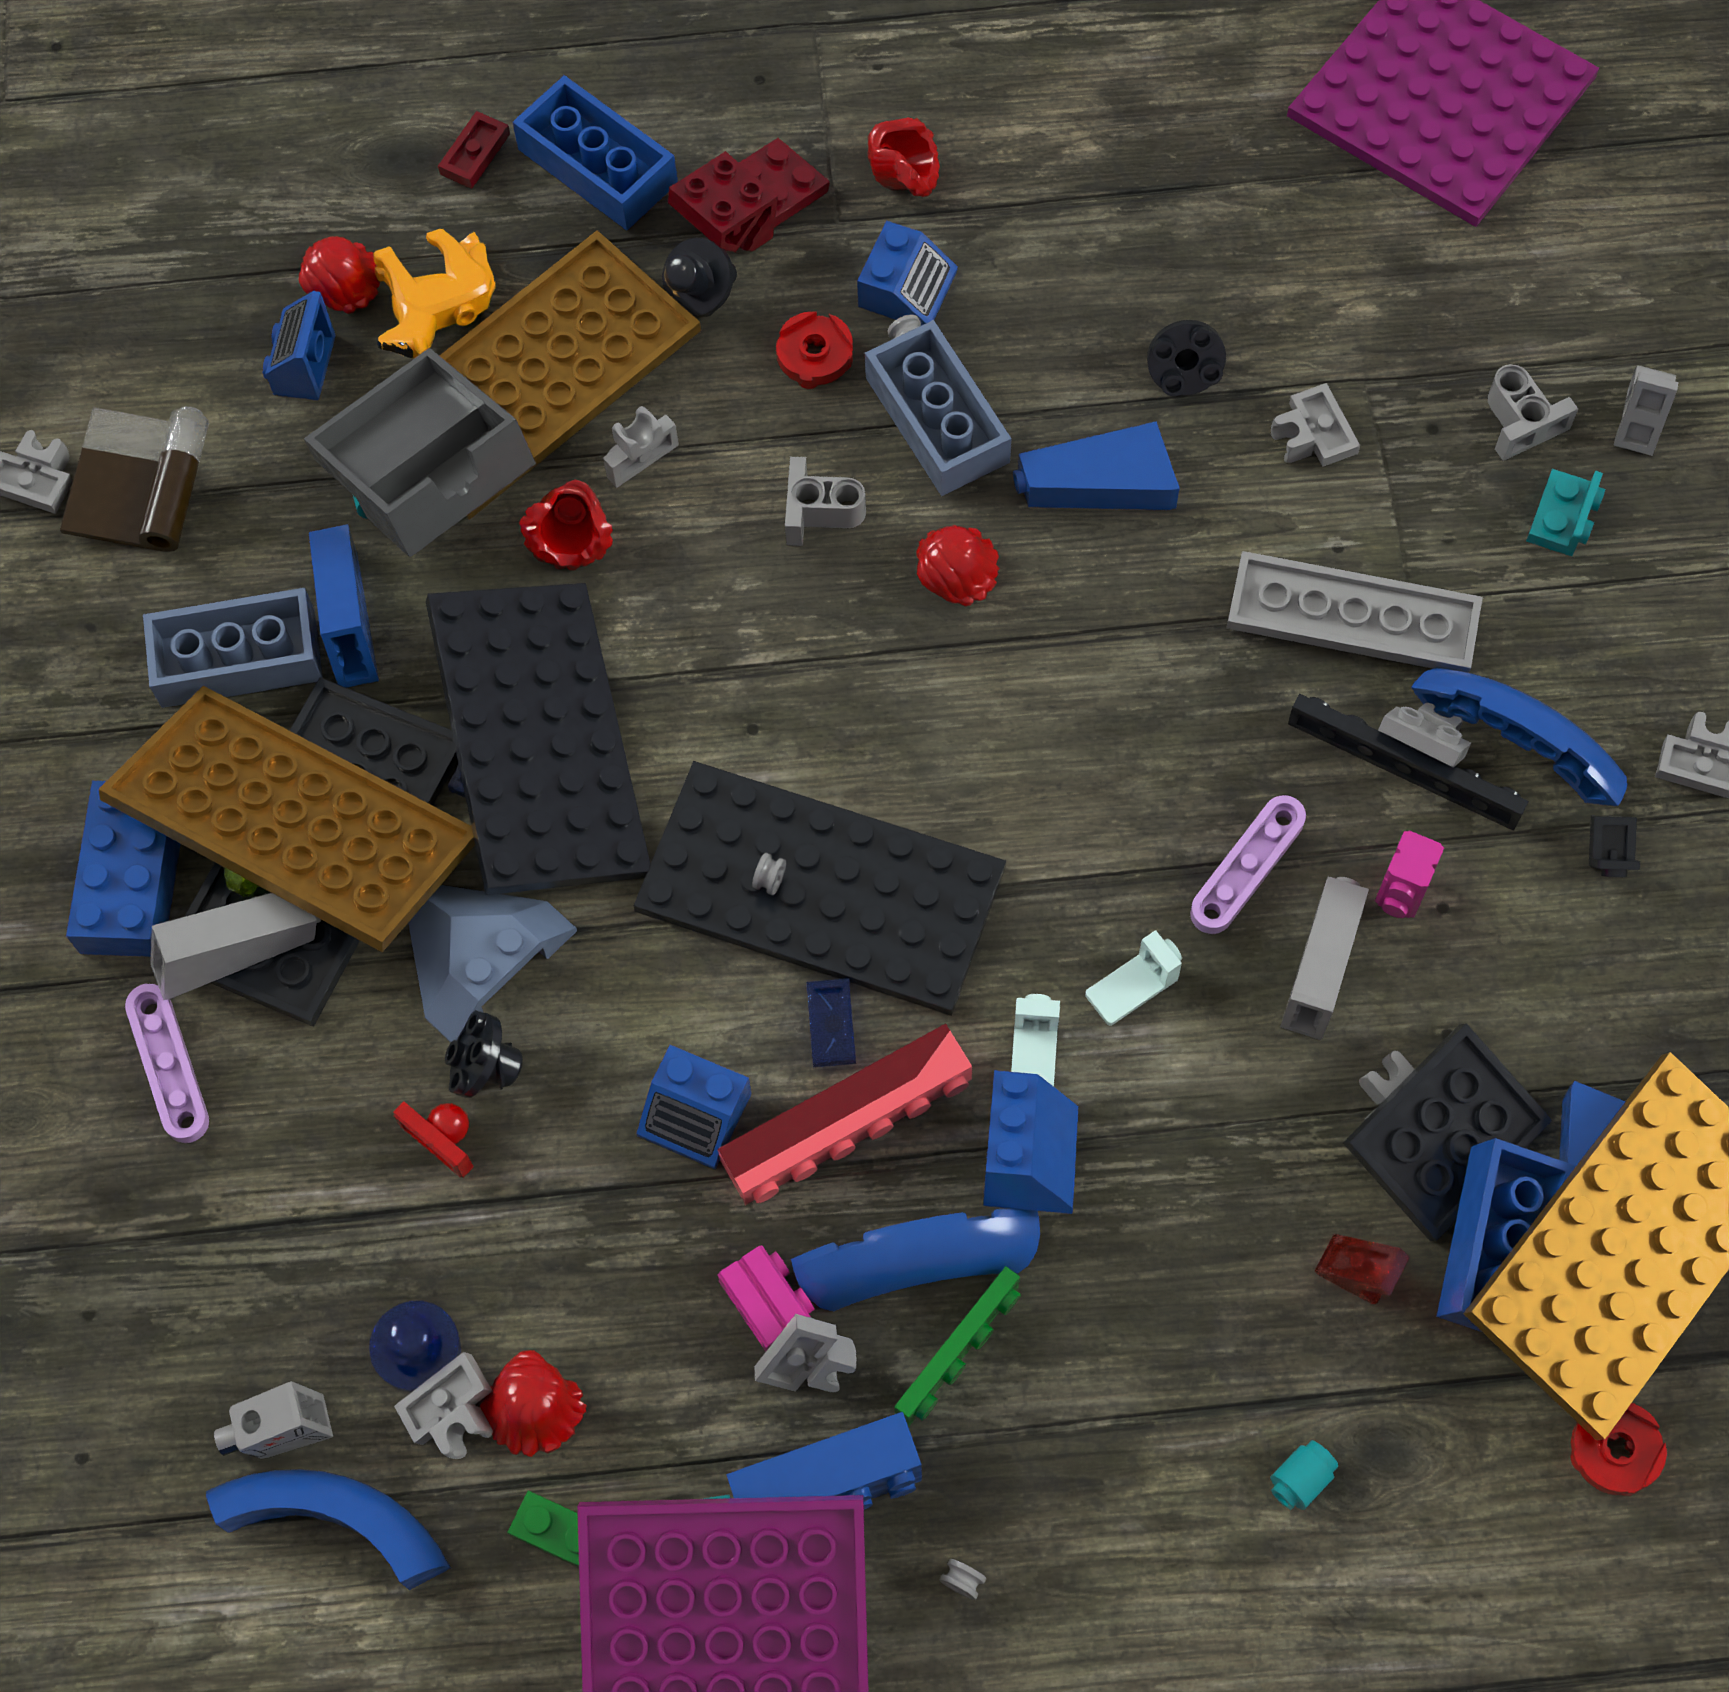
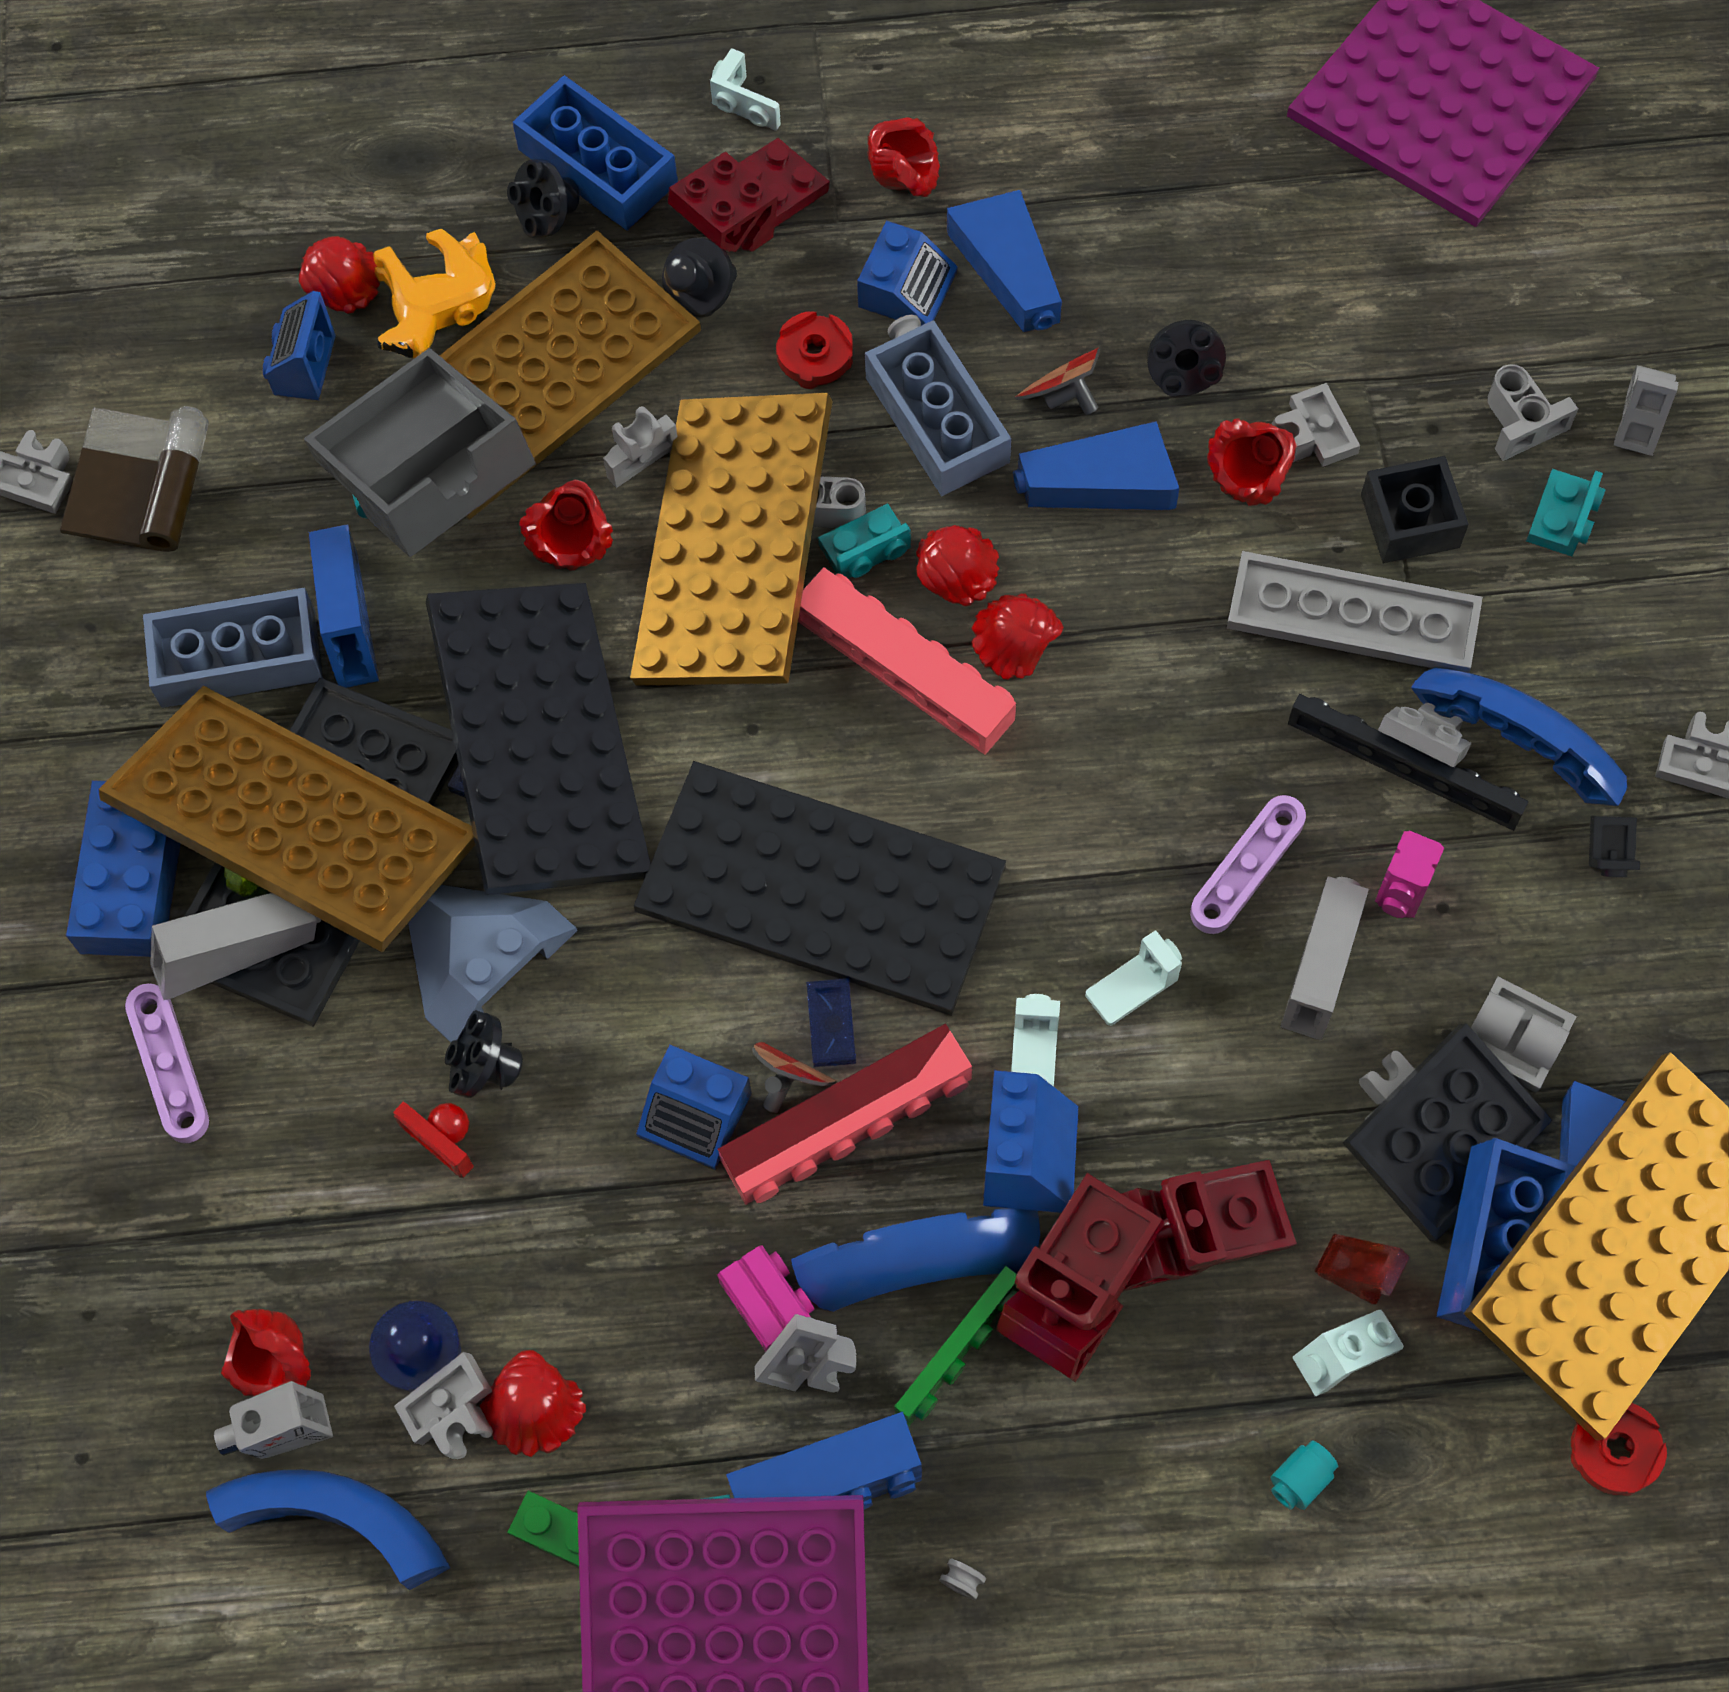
(264, 1352): none -> red hair
(474, 149): dark red plate -> none
(542, 197): none -> black plate
(732, 98): none -> light aqua bracket
(732, 541): none -> pearl gold plate
(769, 873): light grey bush -> none
(787, 1070): none -> shield
(866, 542): none -> teal bracket
(906, 660): none -> coral brick
(1008, 256): none -> blue slope
(1014, 634): none -> red hair
(1066, 384): none -> shield
(1077, 1275): none -> dark red piece
(1212, 1221): none -> dark red piece
(1250, 459): none -> red hair
(1346, 1350): none -> light aqua bracket
(1414, 509): none -> black brick
(1522, 1031): none -> light grey plate

